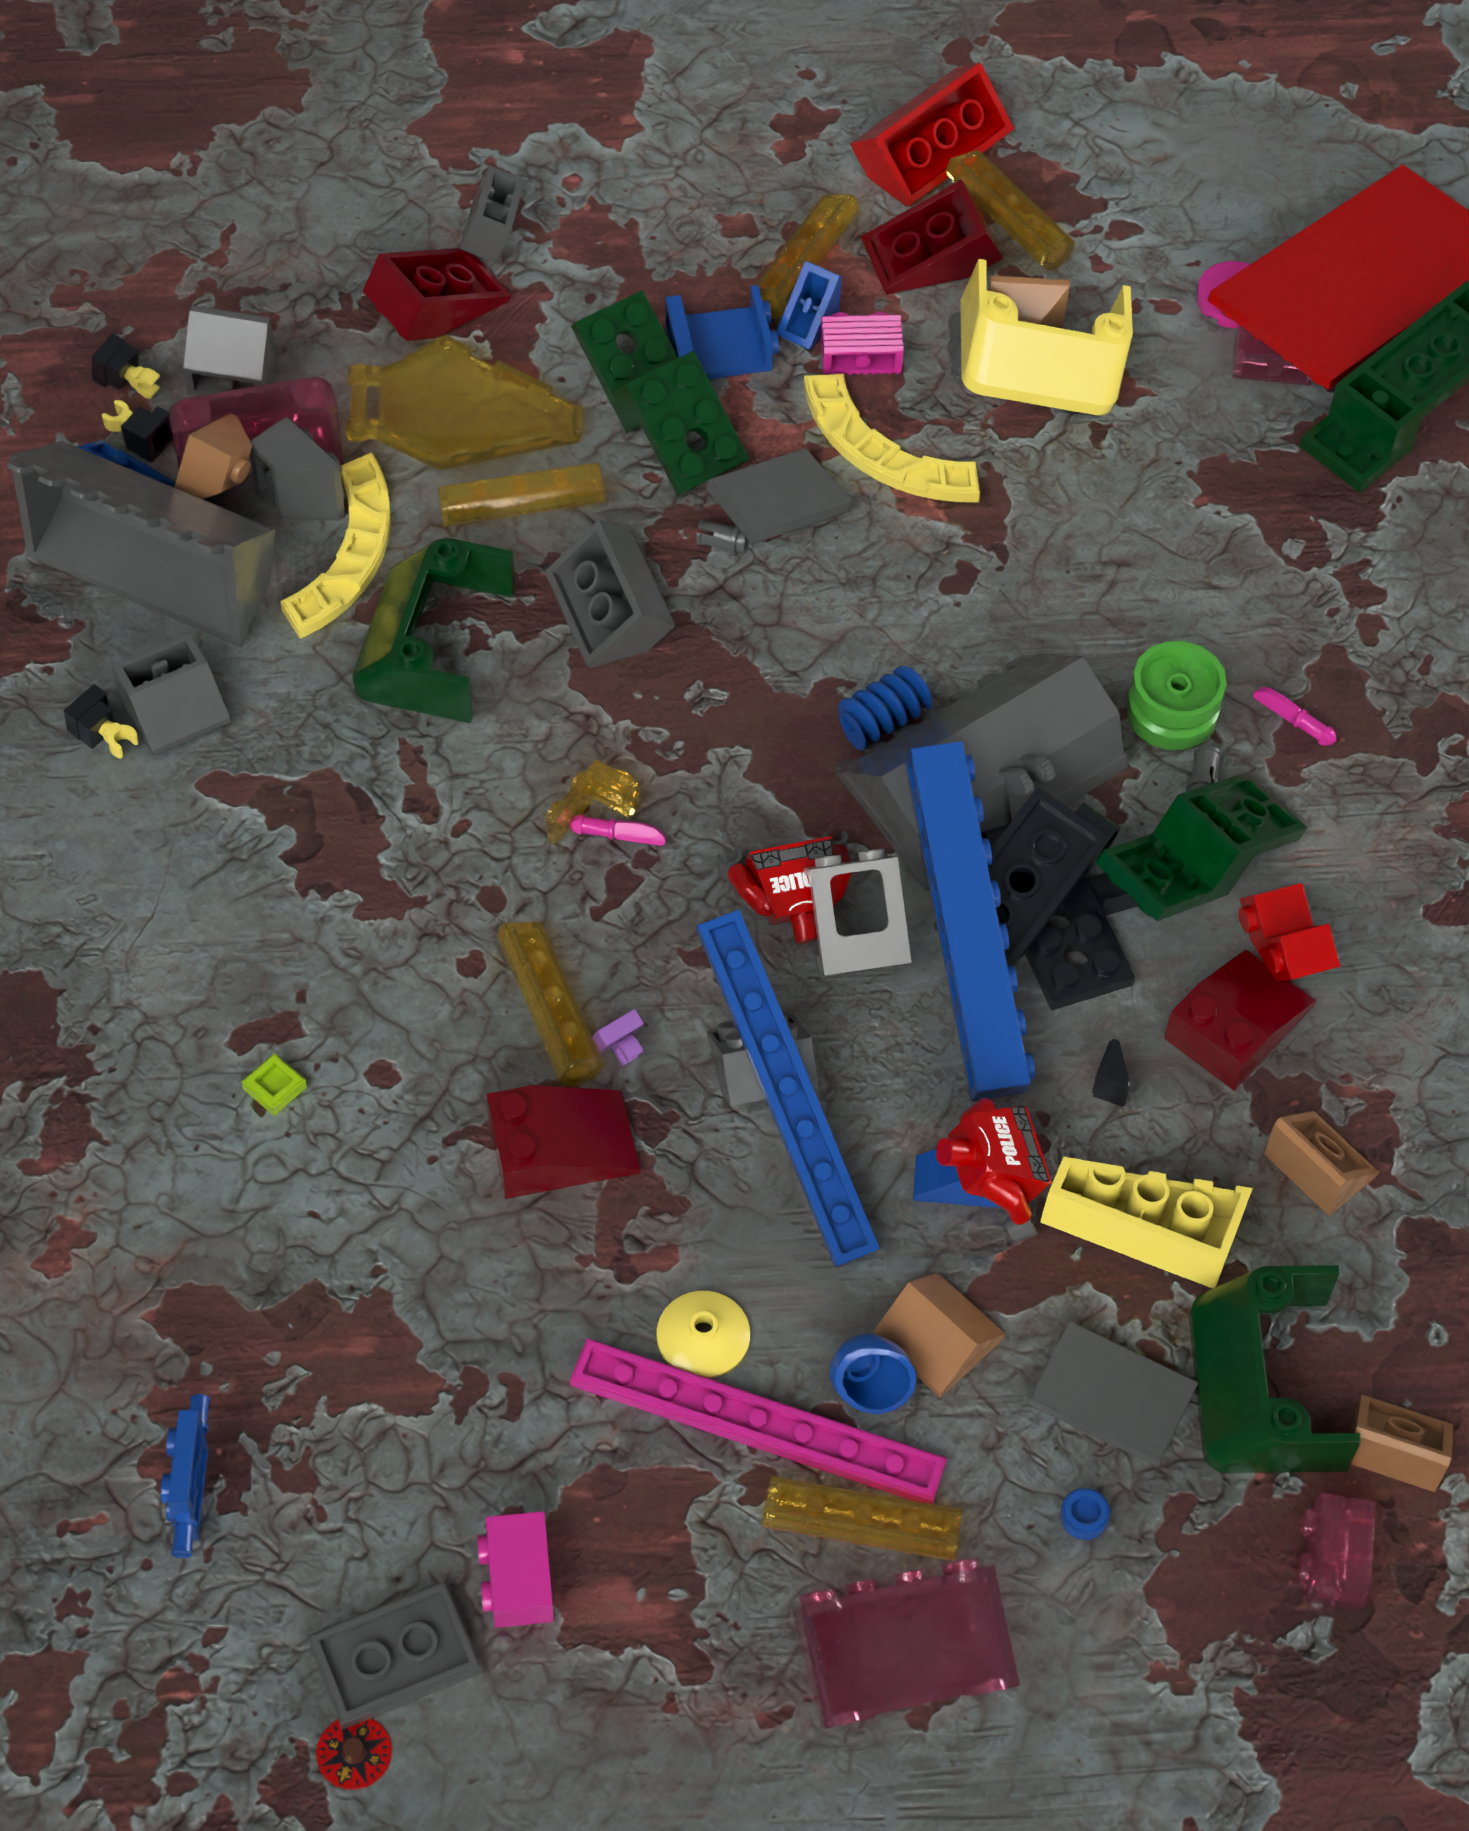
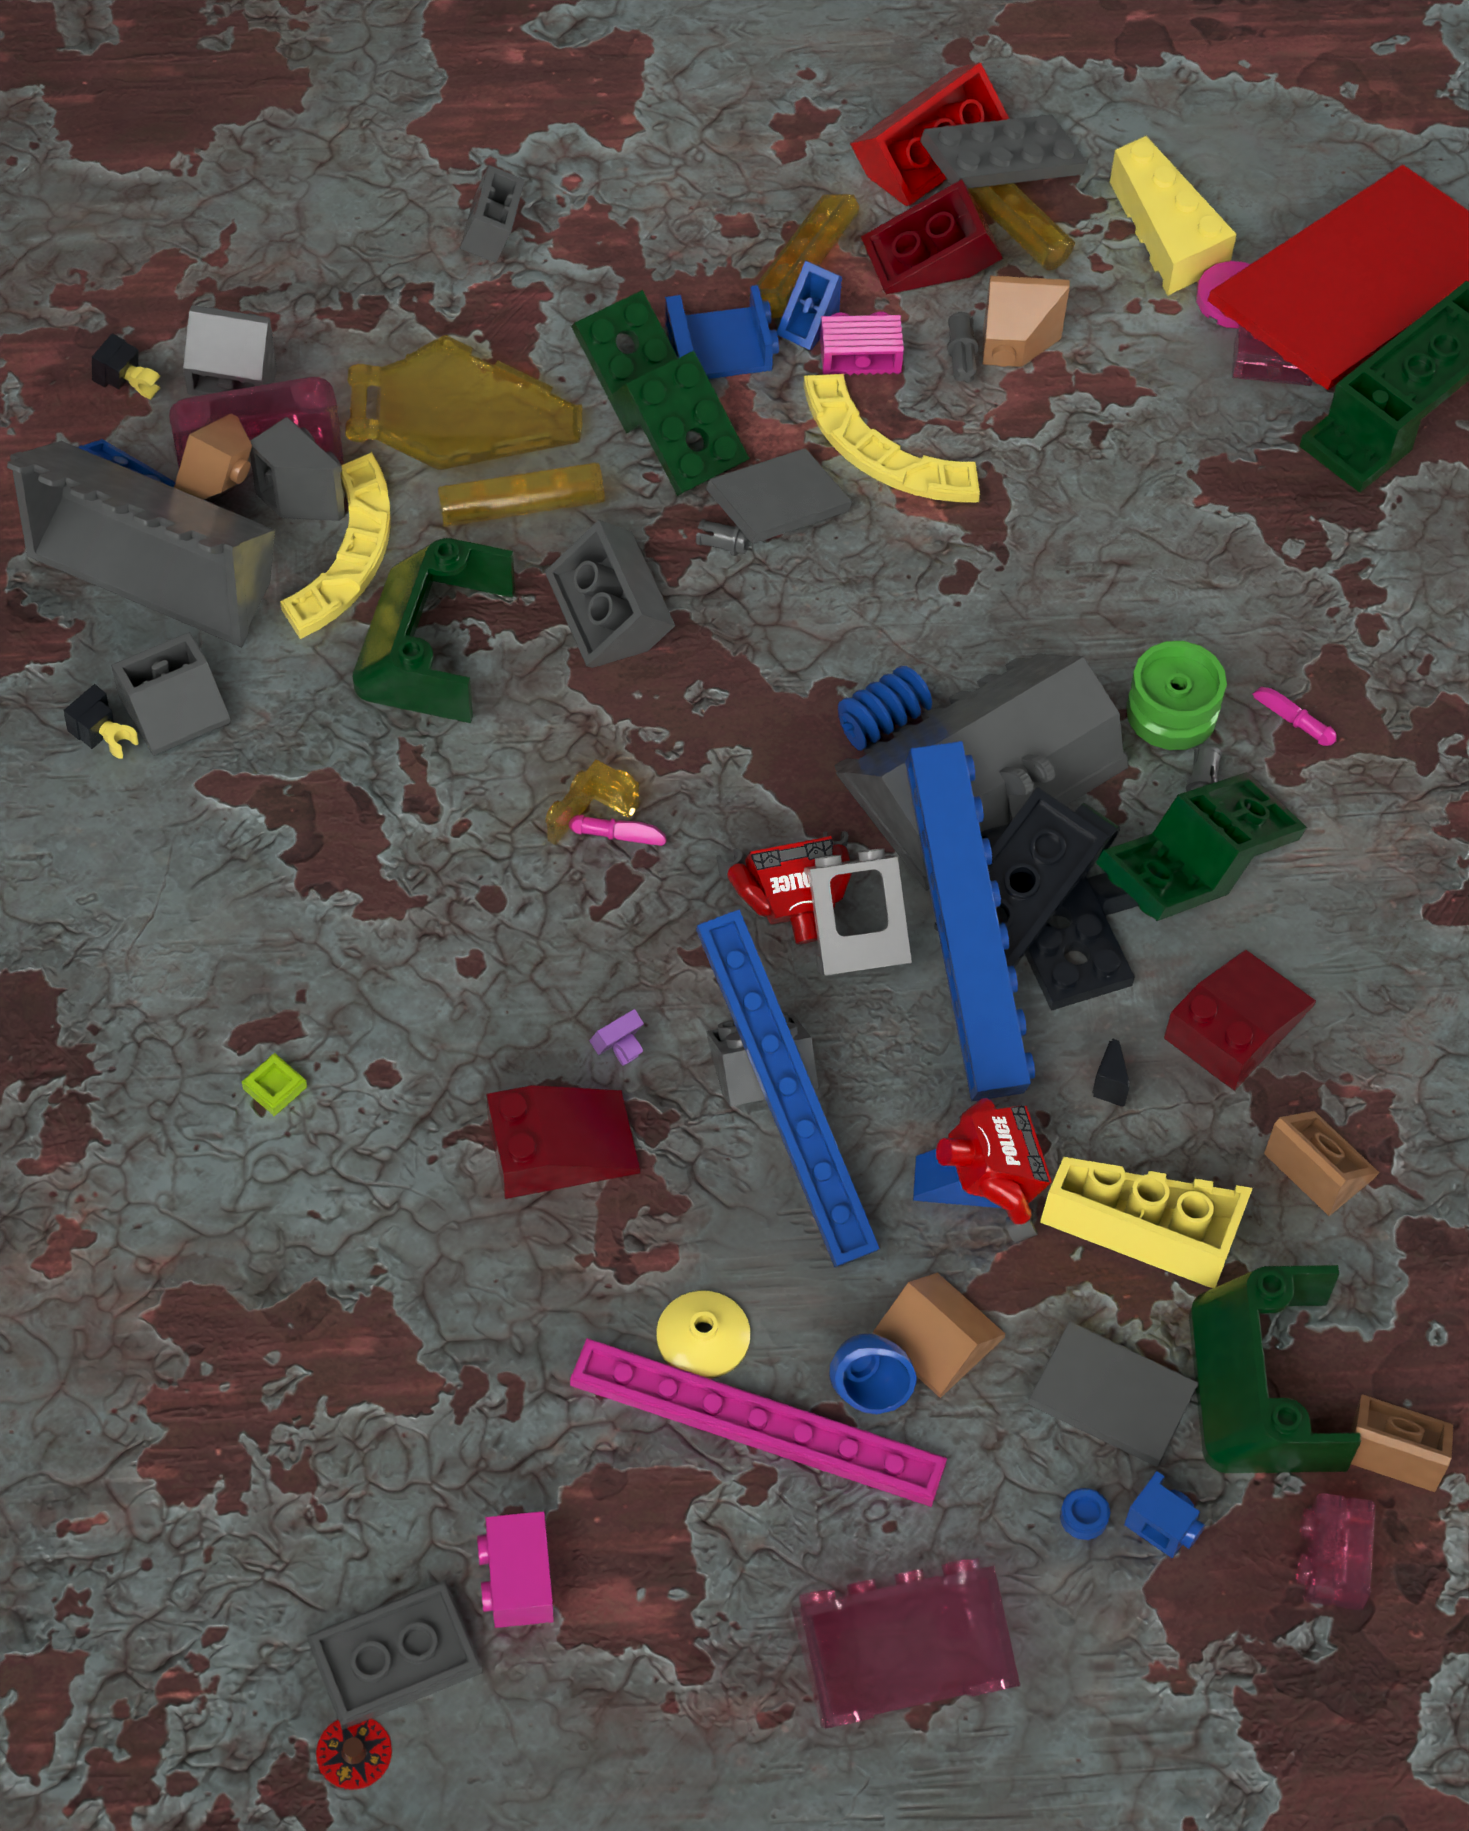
(142, 431): black piece -> none
(185, 1485): blue plate -> none
(432, 290): dark red slope -> none
(550, 1002): clear yellow brick -> none
(862, 1518): clear yellow brick -> none
(1004, 151): none -> dark grey plate
(1041, 361): light yellow windscreen -> none
(1164, 1517): none -> blue brick
(1169, 215): none -> light yellow wedge
(1285, 933): red brick -> none

